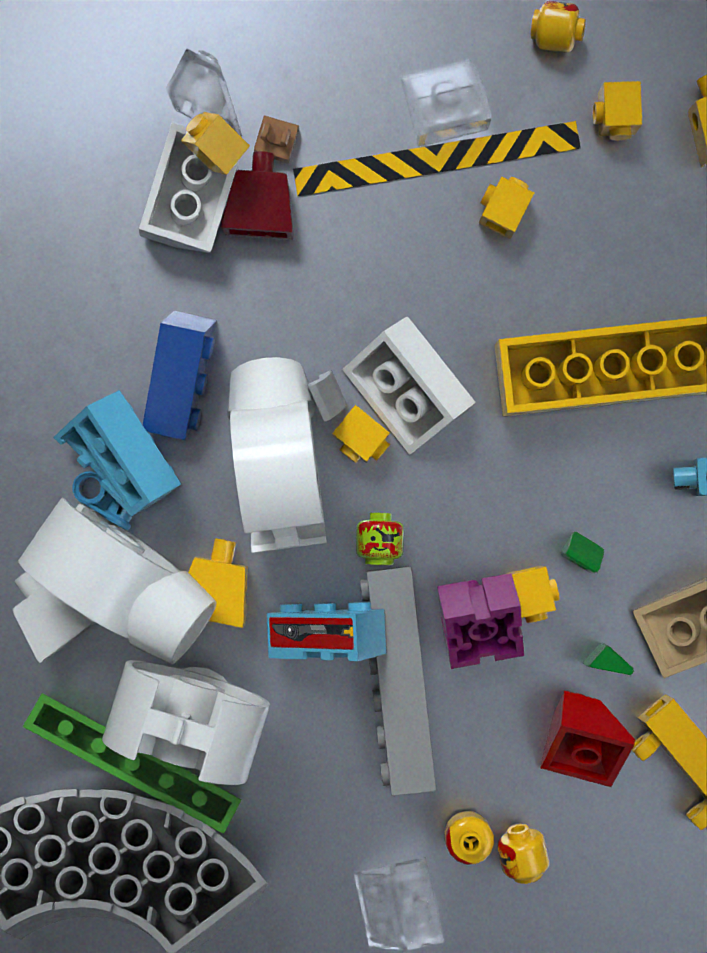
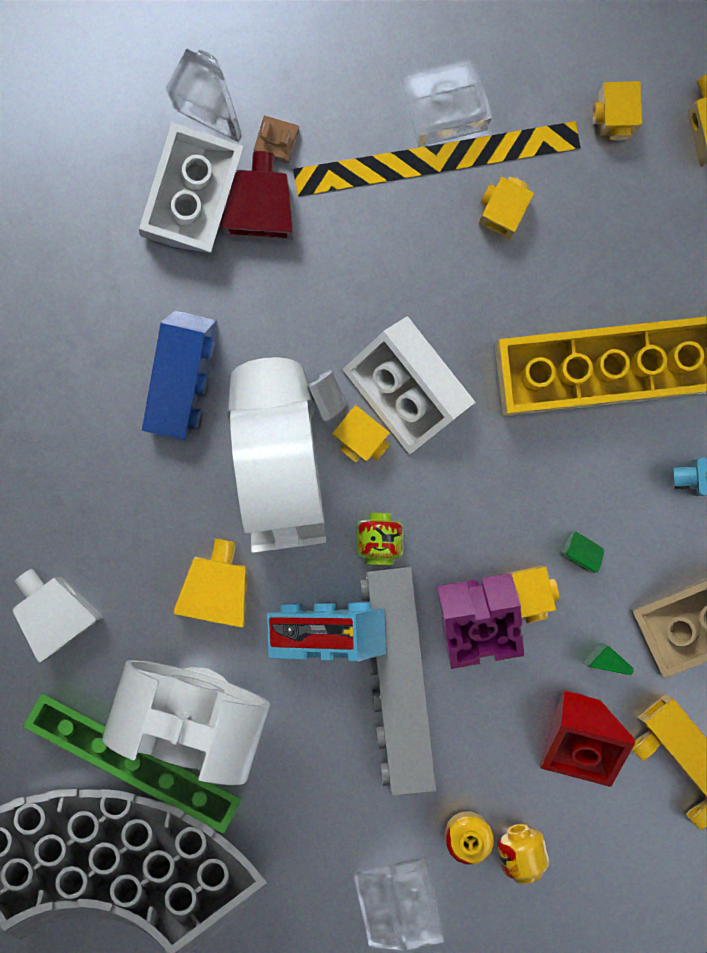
(103, 503): dark azure piece -> none
(118, 581): white animal -> none
(120, 452): medium azure wedge -> none
(214, 142): yellow brick -> none
(557, 26): yellow head -> none

